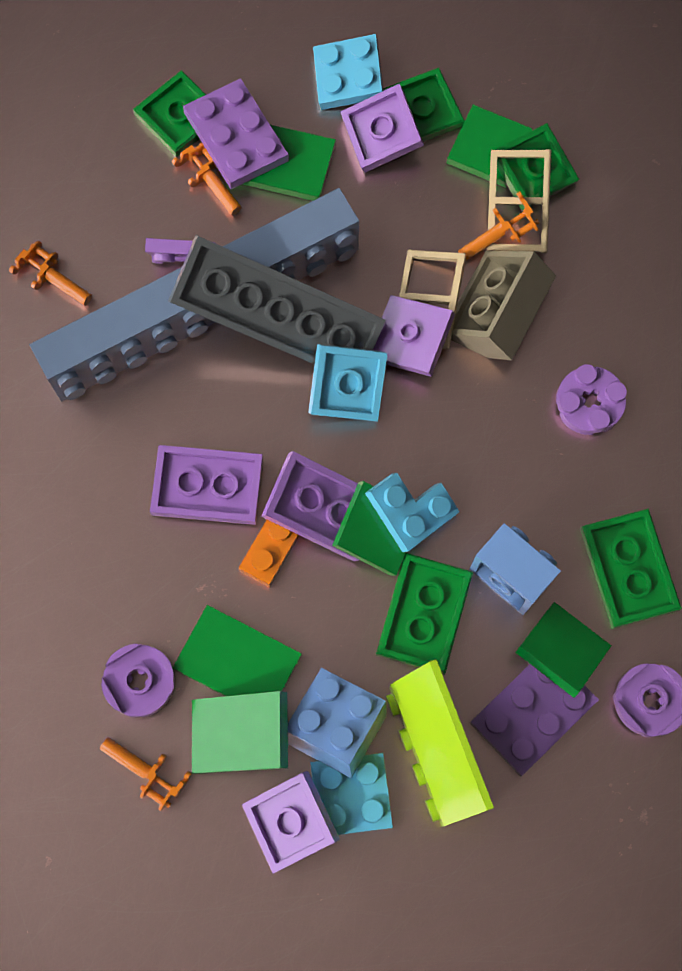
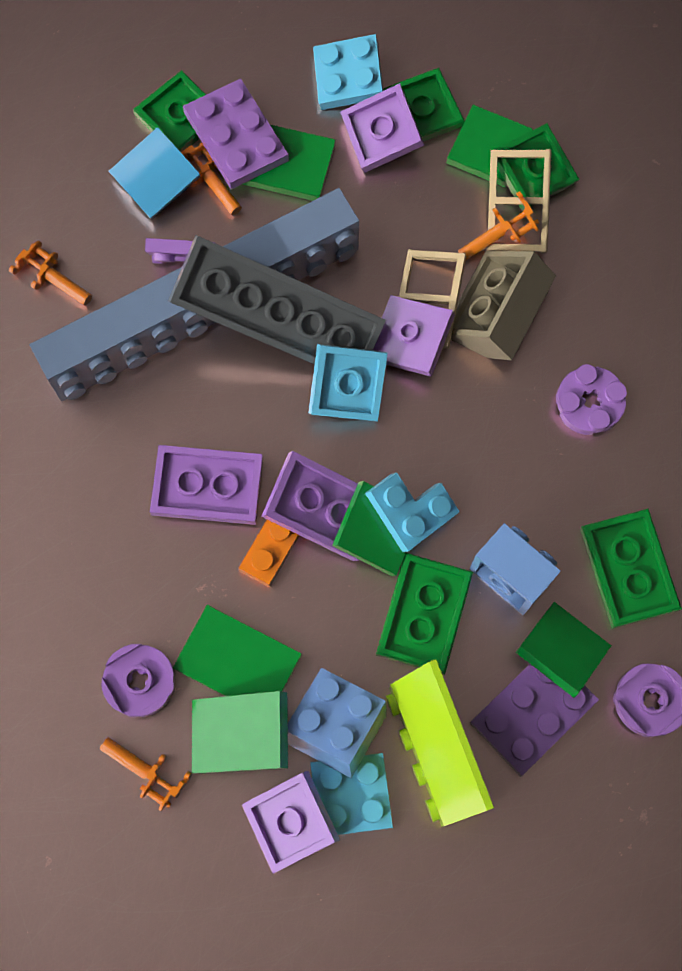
(154, 173): none -> dark azure slope

